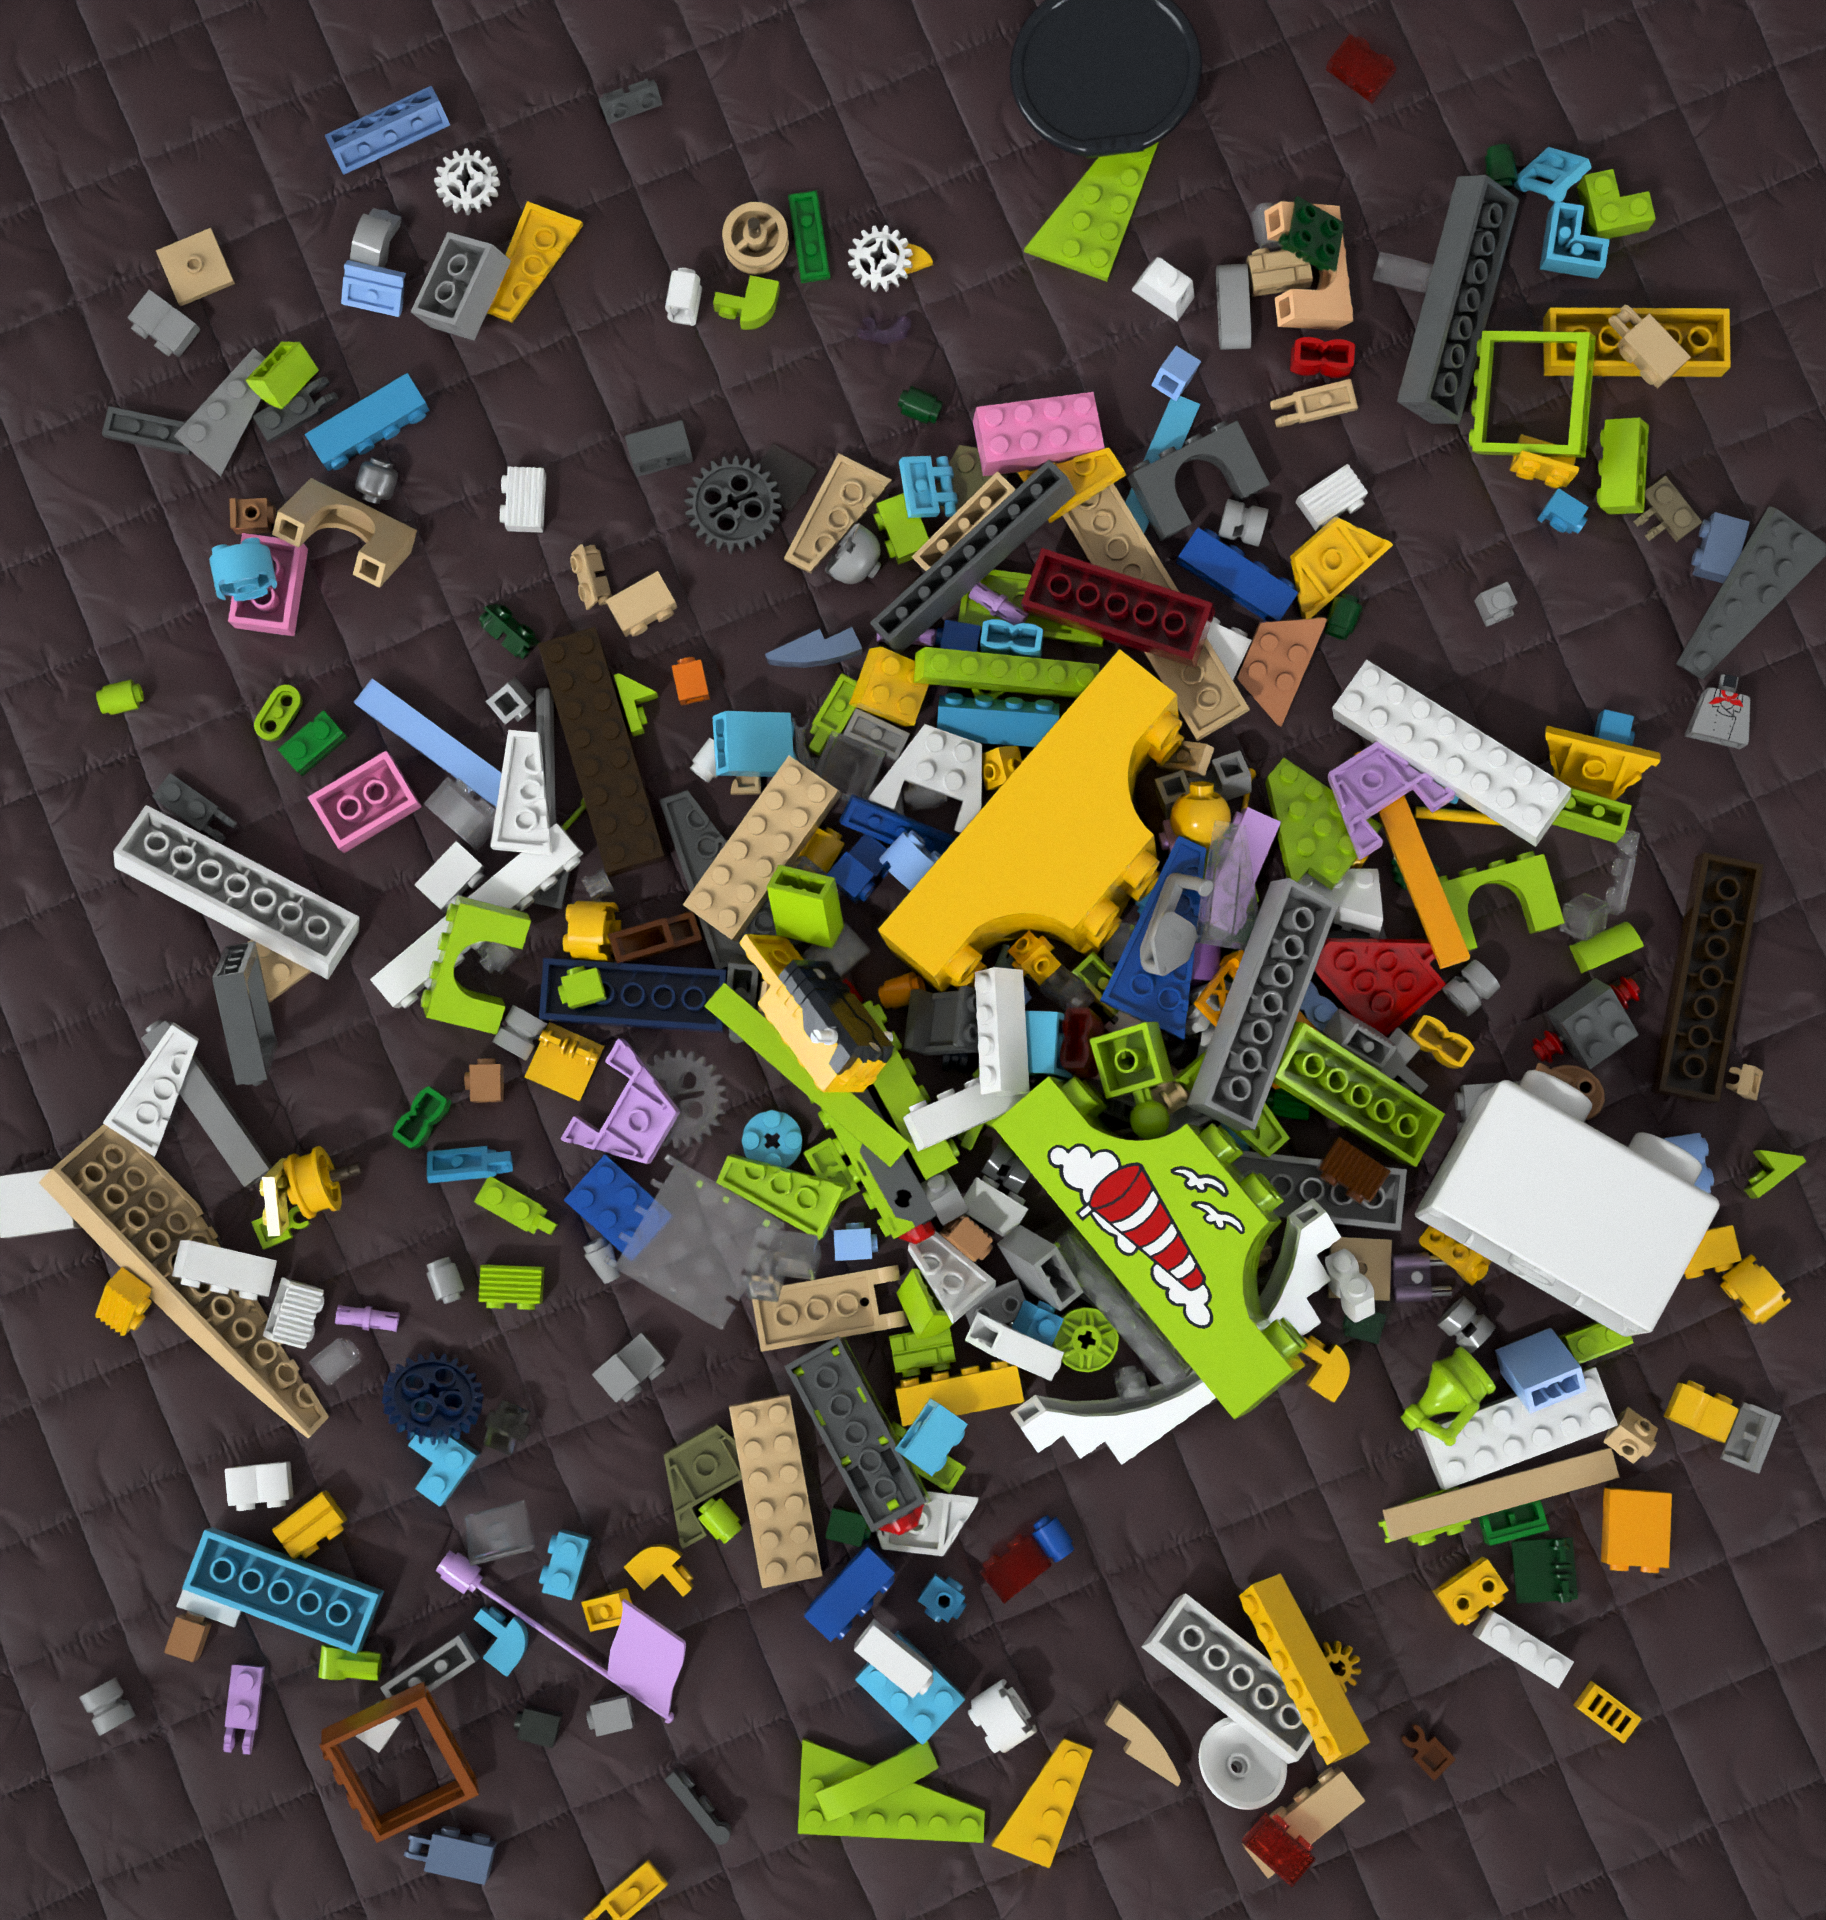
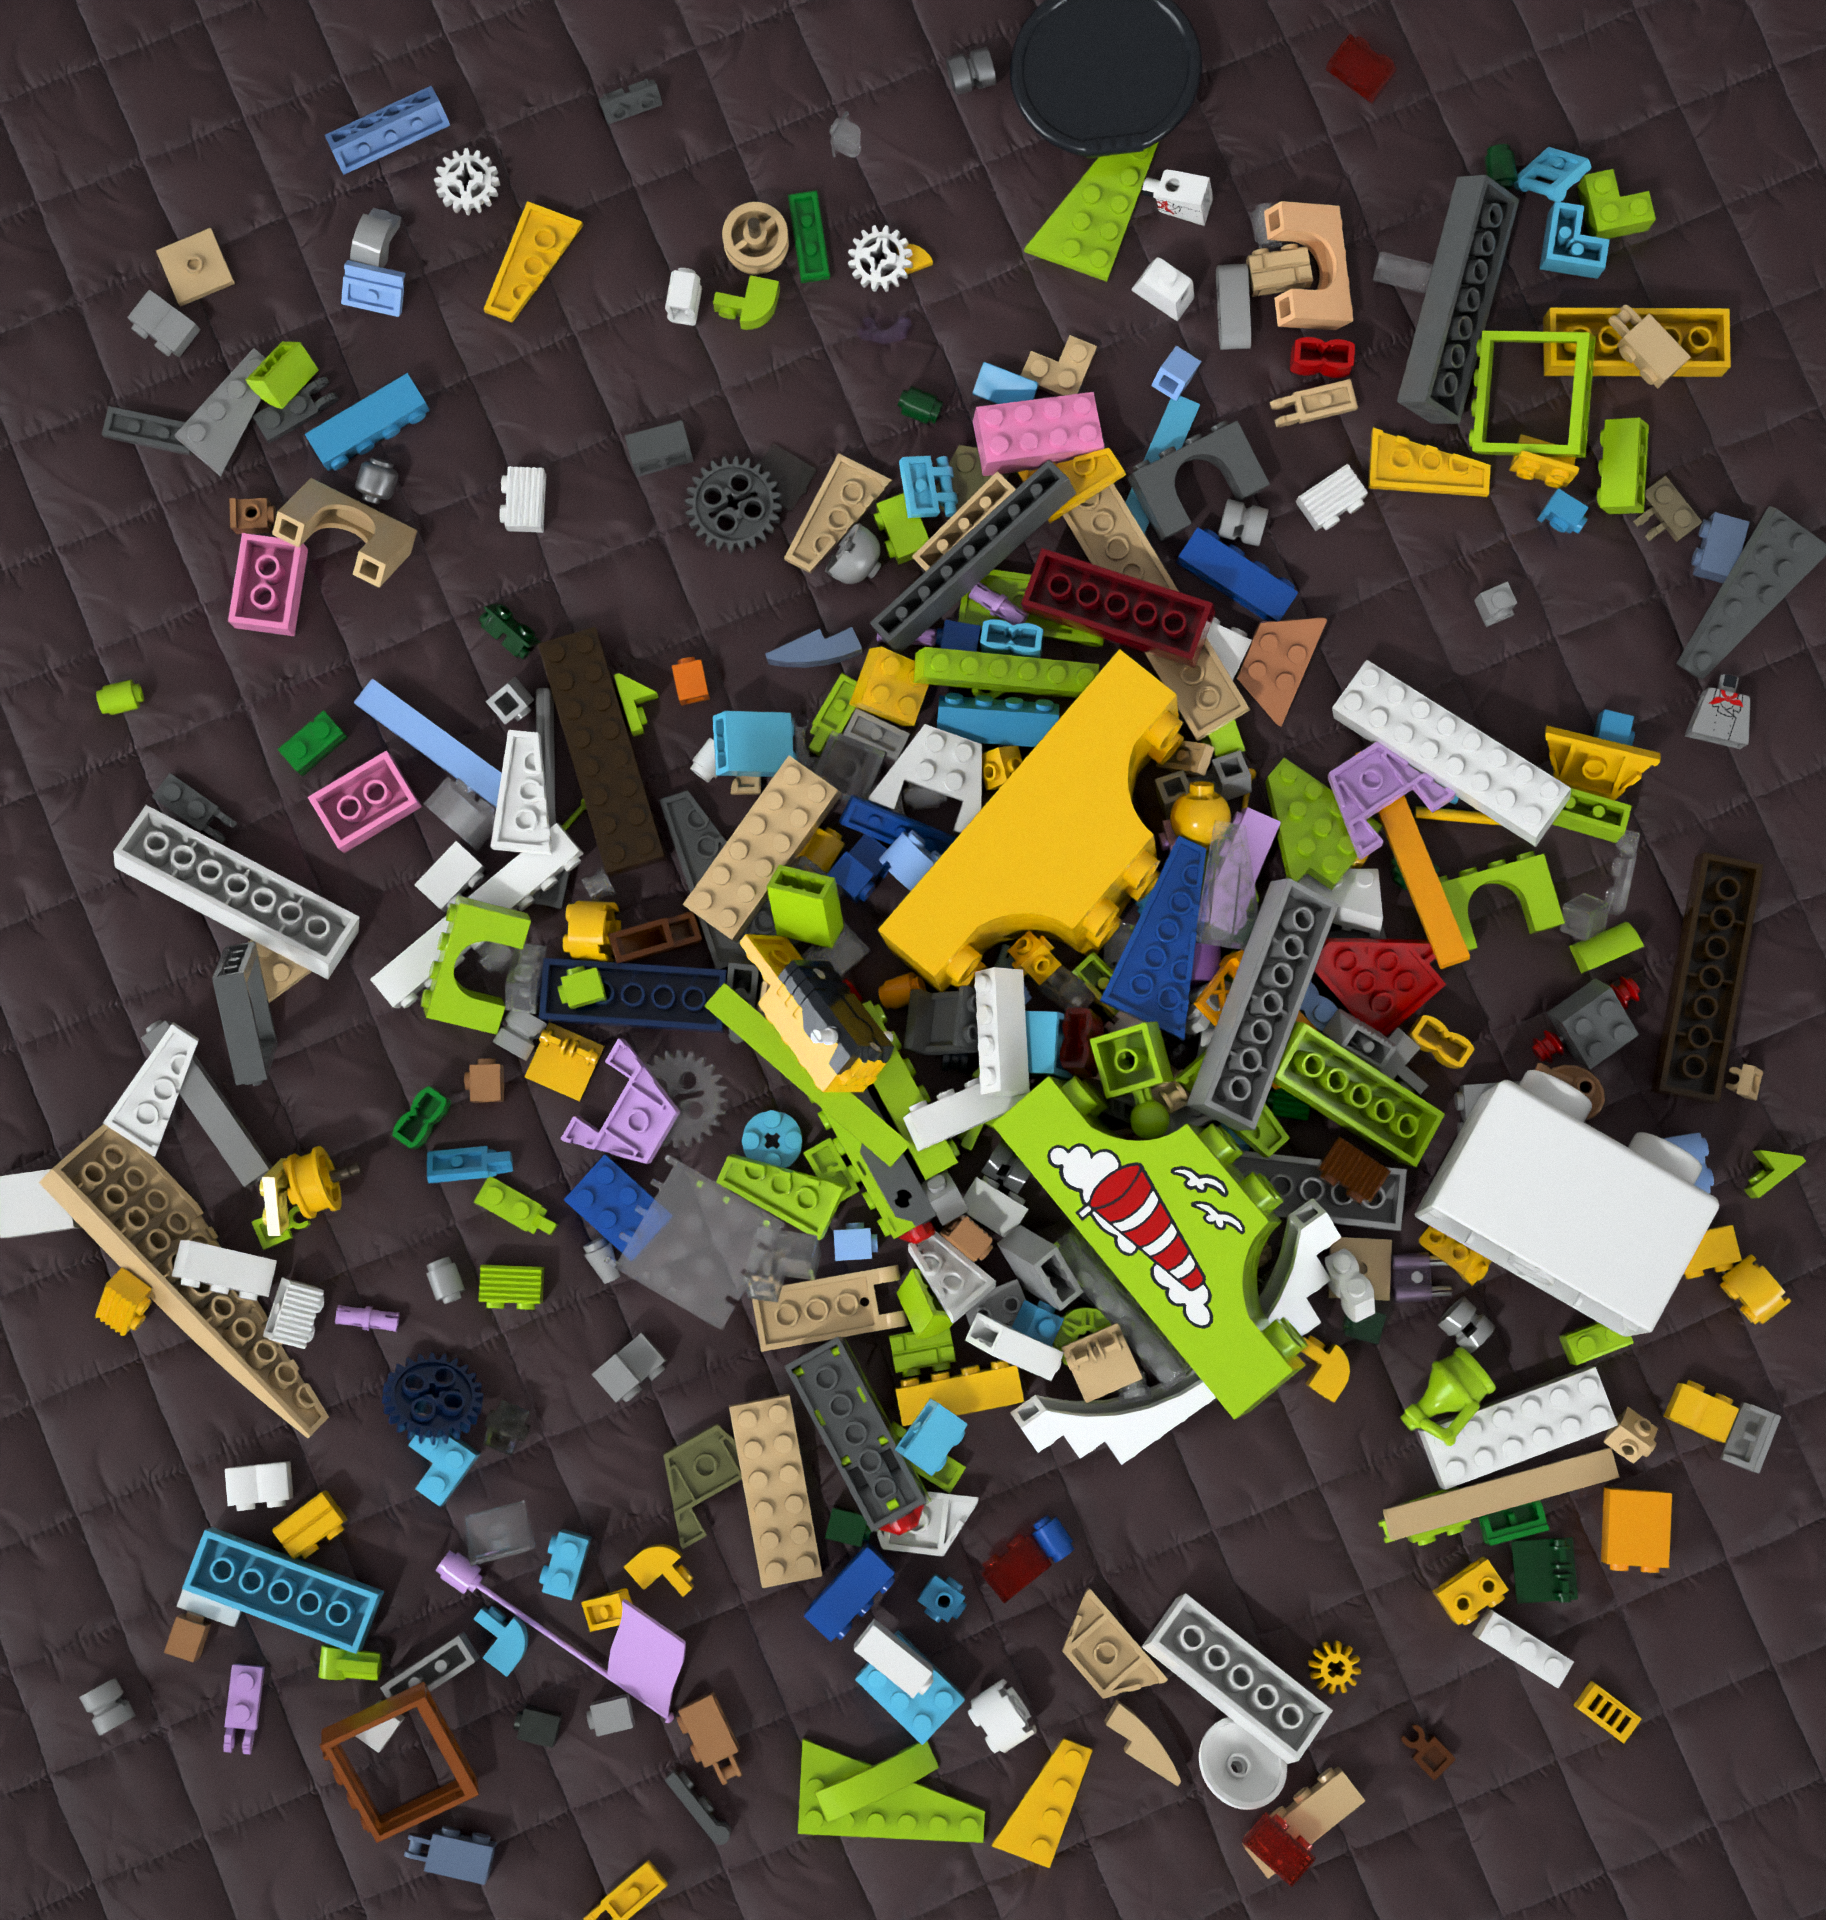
(242, 570): medium azure brick -> none
(275, 712): lime plate -> none
(336, 1360): clear brick -> none
(461, 286): light grey brick -> none
(525, 979): none -> clear brick
(591, 589): tan hinge -> none
(642, 605): tan brick -> none
(710, 1735): none -> medium nougat brick
(719, 1519): lime brick -> none
(845, 137): none -> clear hinge
(971, 71): none -> flat silver wheel
(1003, 386): none -> dark azure slope
(1063, 376): none -> tan plate
(1101, 1362): none -> tan hinge
(1107, 1651): none -> tan wing
(1168, 935): light grey piece -> none
(1181, 195): none -> white torso
(1225, 740): none -> lime brick
(1303, 1669): yellow brick -> none
(1313, 236): dark green hinge -> none
(1332, 562): yellow wing -> none
(1343, 617): dark green brick -> none
(1420, 468): none -> yellow wing
(1471, 987): light grey wheel -> none
(1540, 1370): light blue brick -> none

